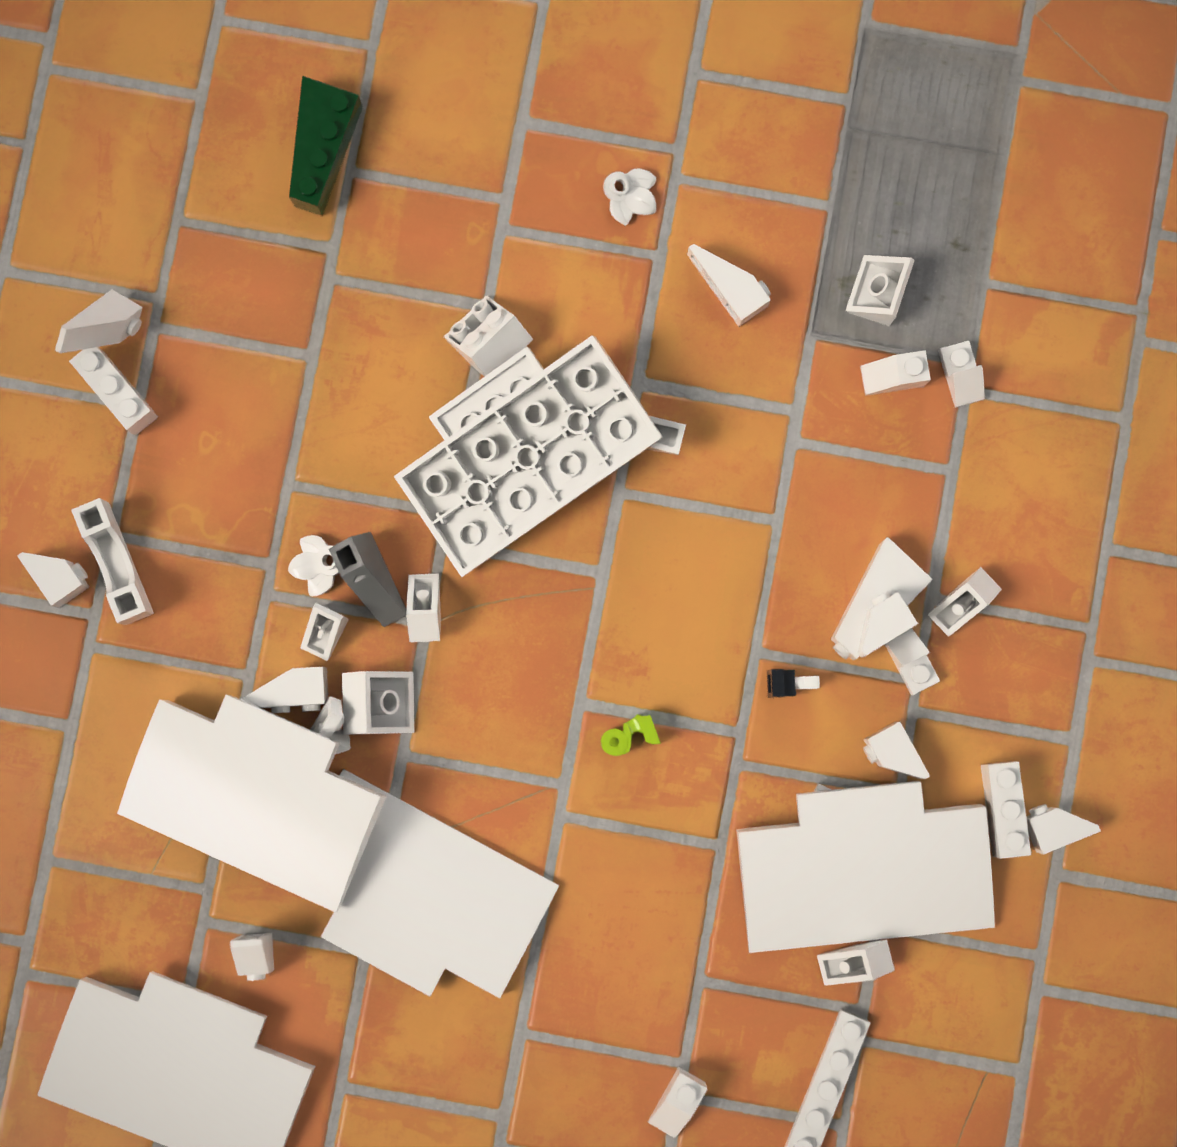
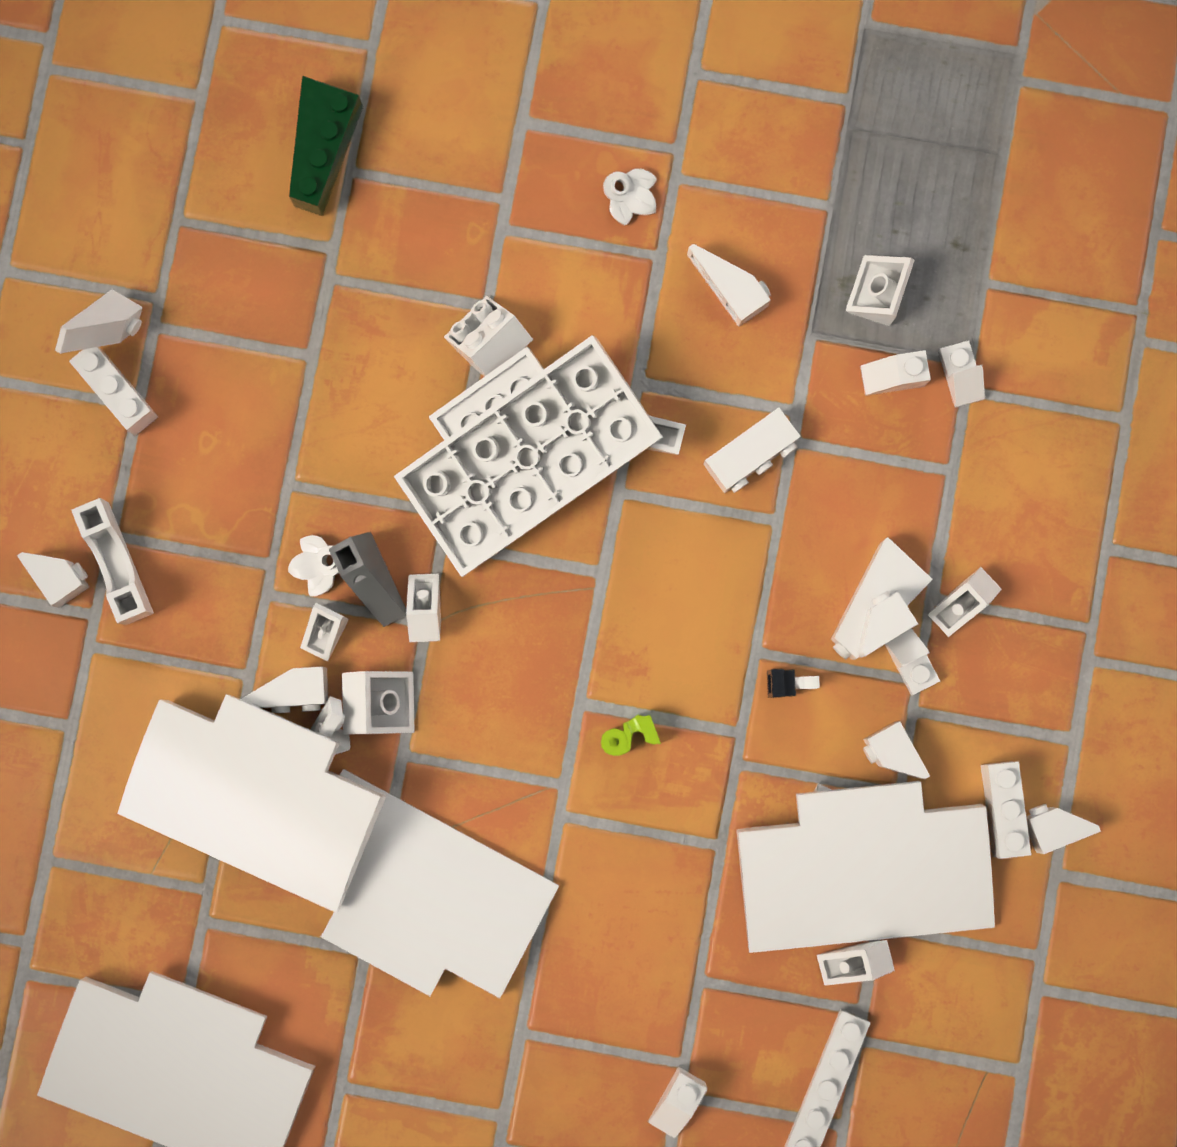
(253, 955): white slope -> none
(752, 451): none -> white brick

